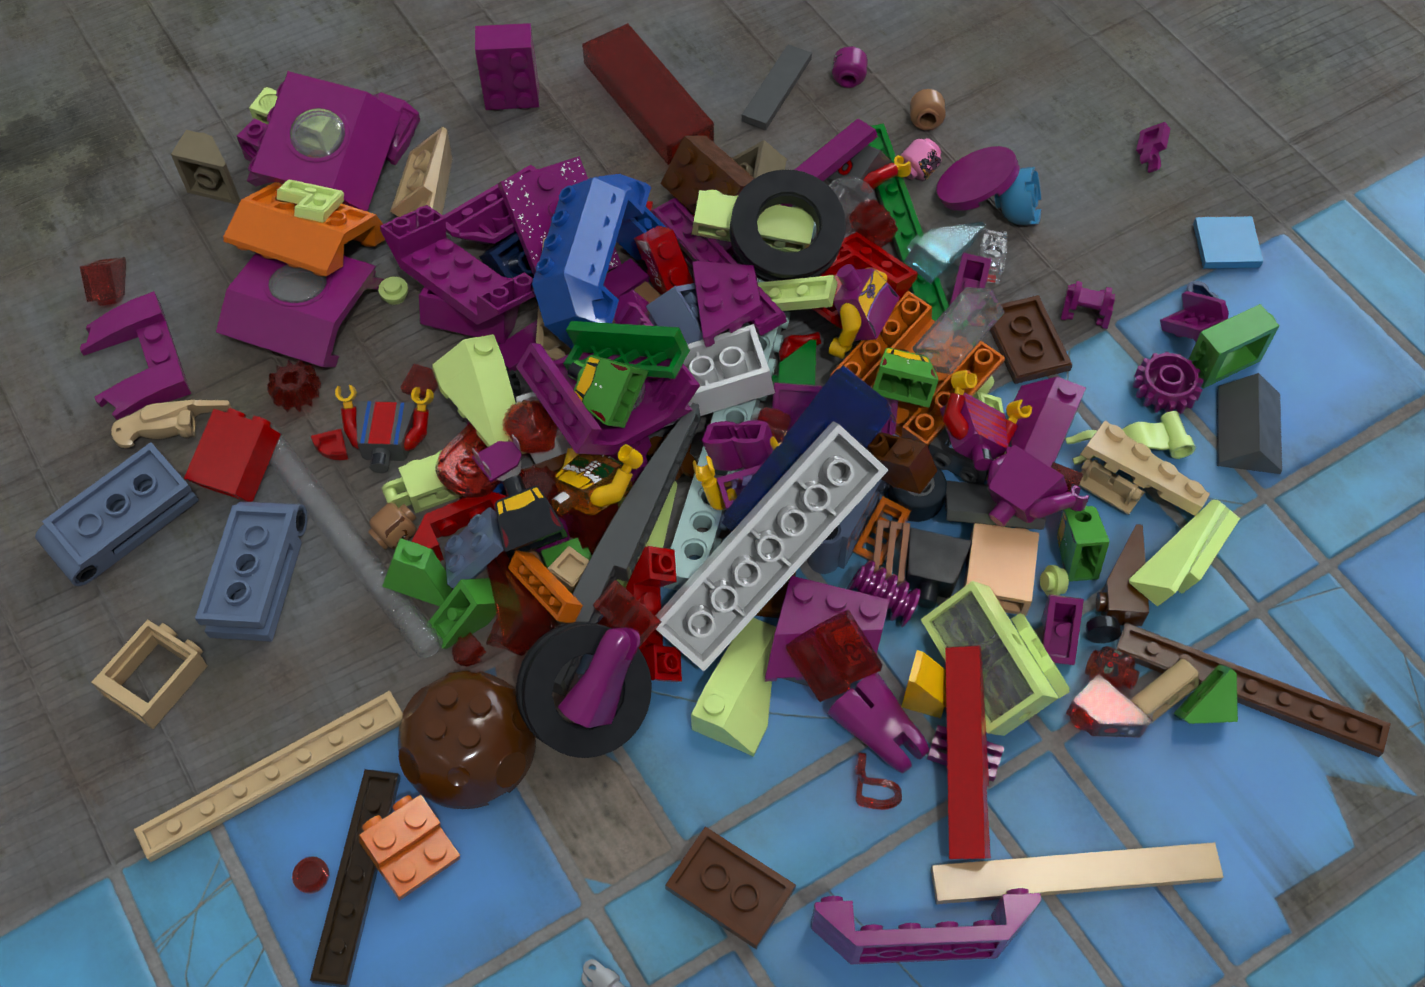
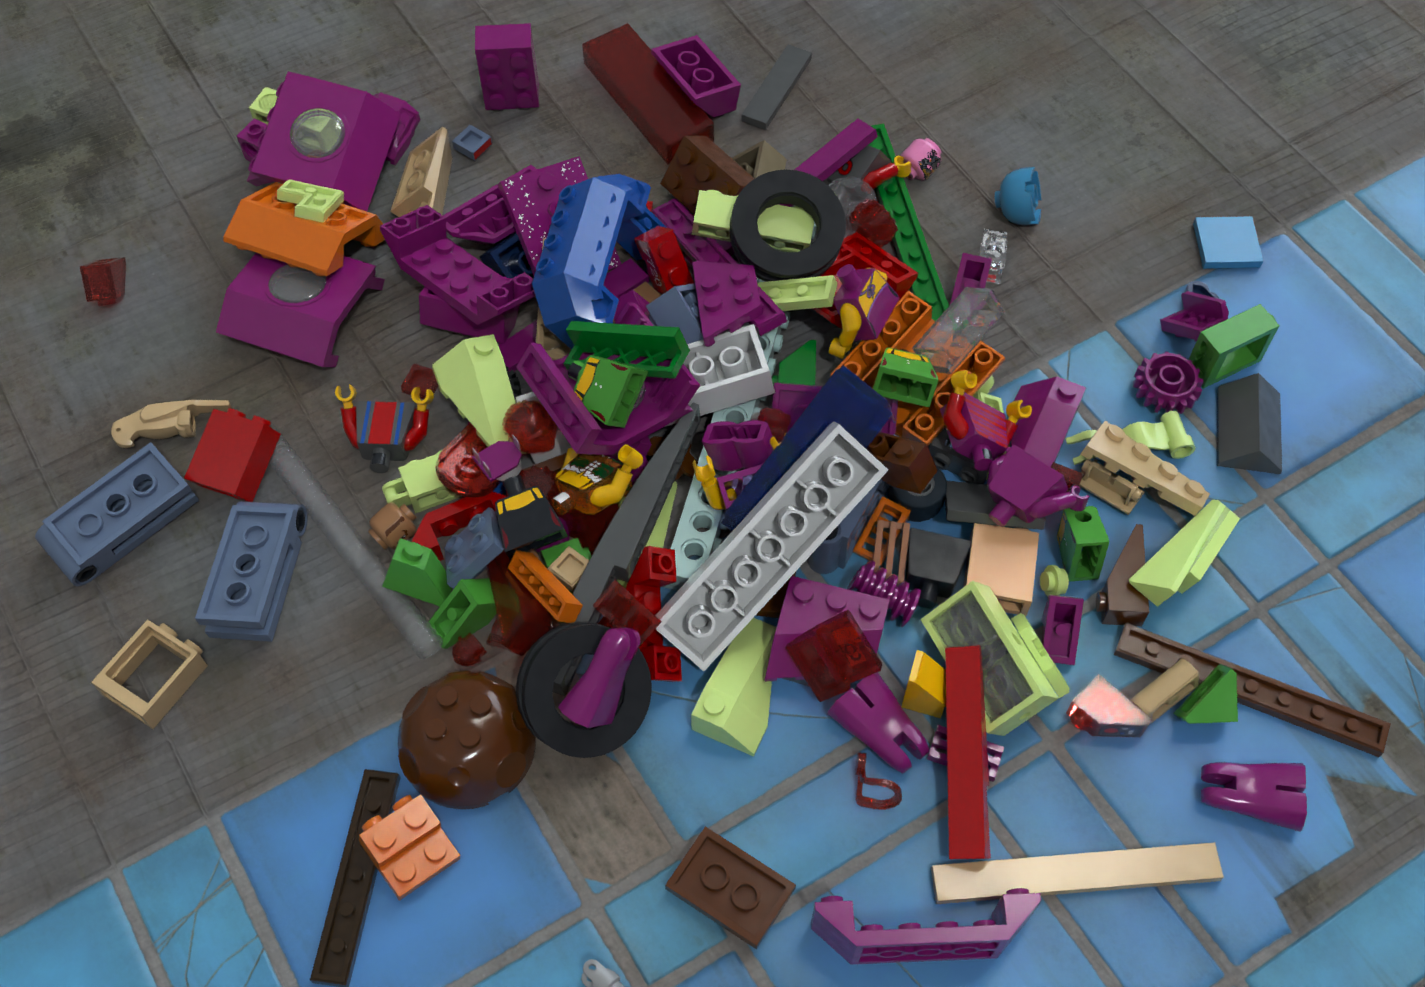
(163, 378): magenta wedge -> none
(203, 168): dark tan slope -> none
(268, 776): tan tile -> none
(294, 386): clear red gear -> none
(310, 875): clear red plate -> none
(331, 444): red tile -> none
(393, 290): yellowish green plate -> none
(472, 142): none -> sand blue plate
(700, 75): none -> magenta slope
(794, 342): red animal -> none
(849, 66): magenta head -> none
(927, 109): medium nougat head -> none
(941, 248): clear light blue slope -> none
(978, 178): magenta tile -> none
(1029, 341): reddish brown tile -> none
(1079, 296): magenta piece -> none
(1103, 629): black tile -> none
(1114, 666): clear red head -> none
(1151, 142): magenta plate -> none
(1259, 791): none -> magenta piece

